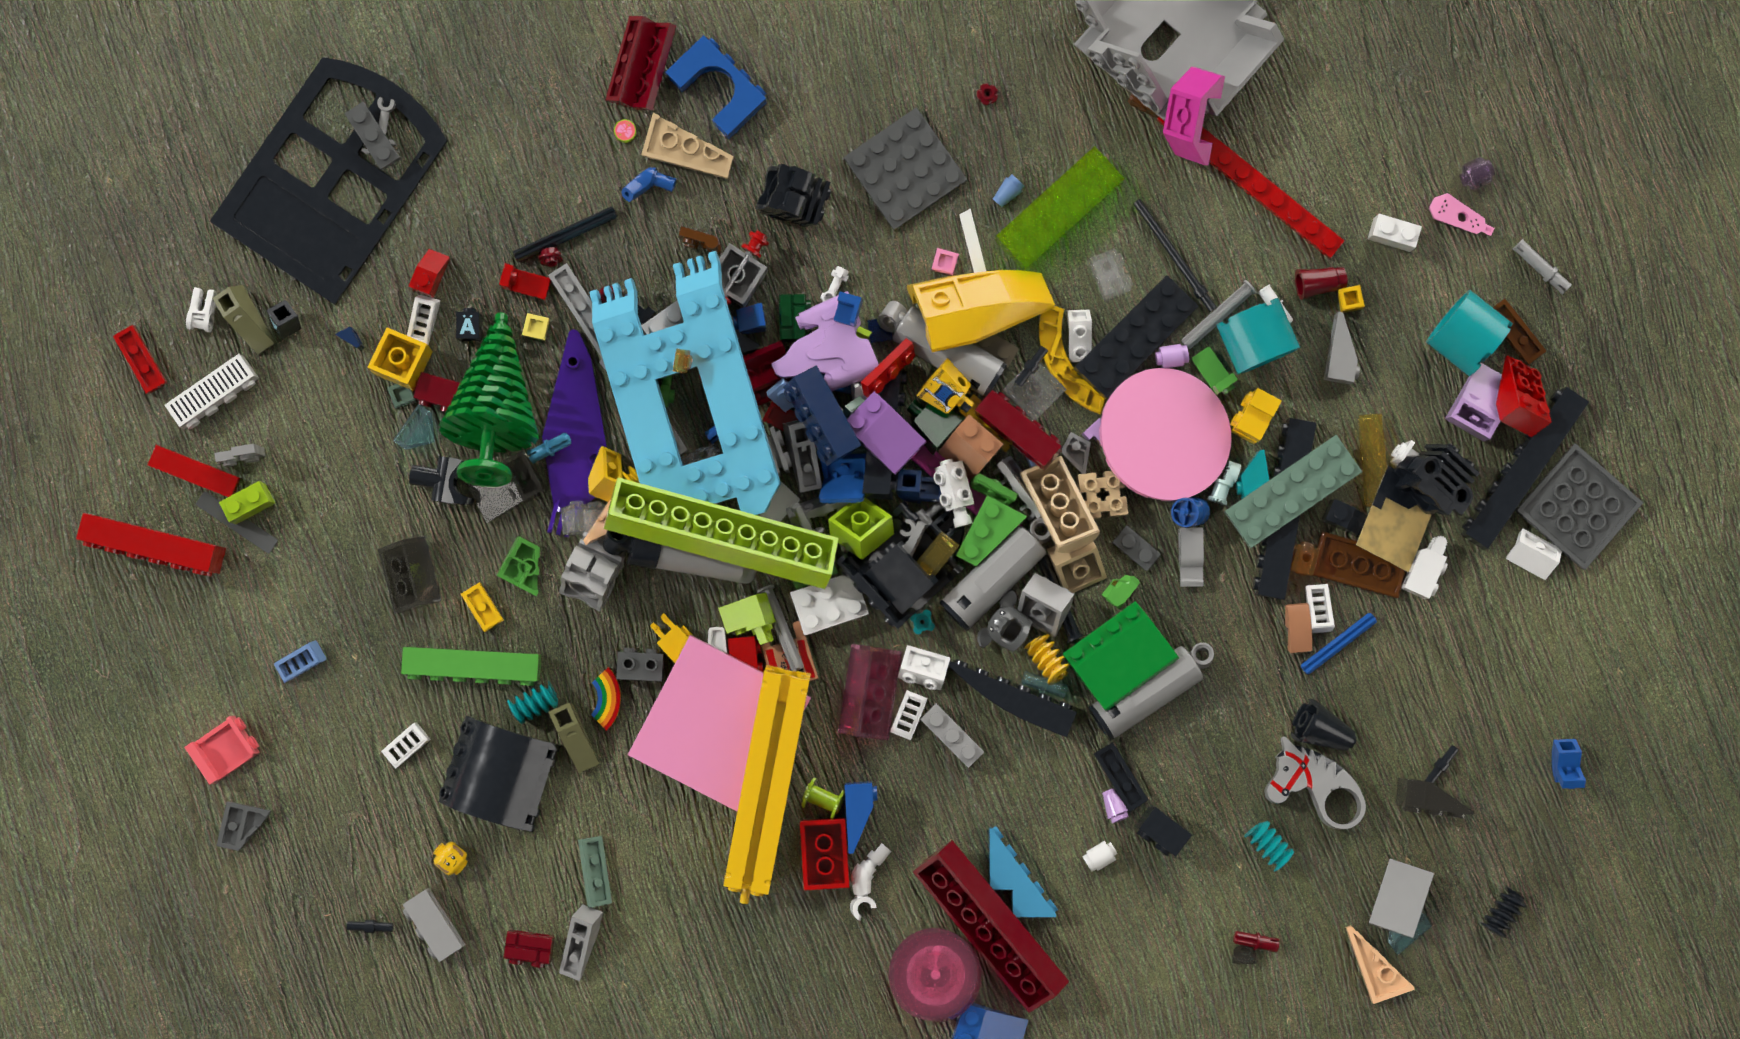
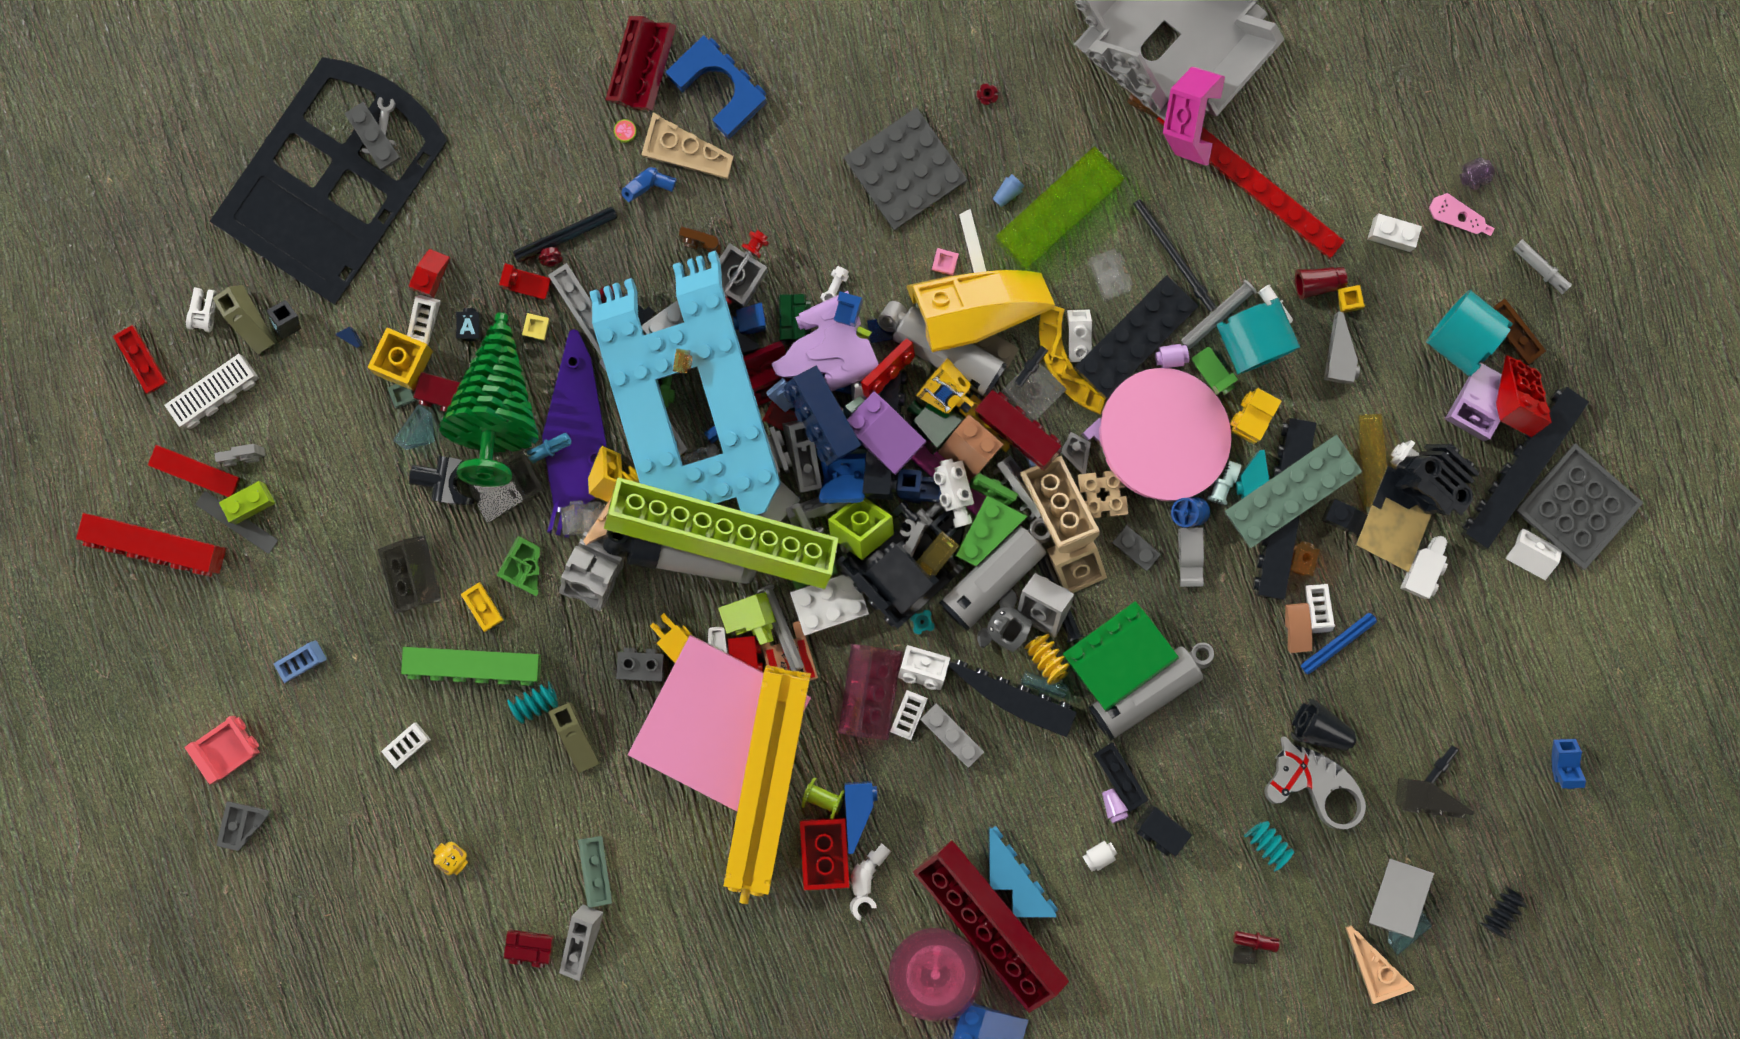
(370, 926): black bar -> none
(433, 925): light grey brick -> none
(497, 774): black hinge -> none
(608, 698): tile -> none
(793, 195): black piece -> none
(1120, 590): bright green rock -> none
(1351, 565): reddish brown tile -> none

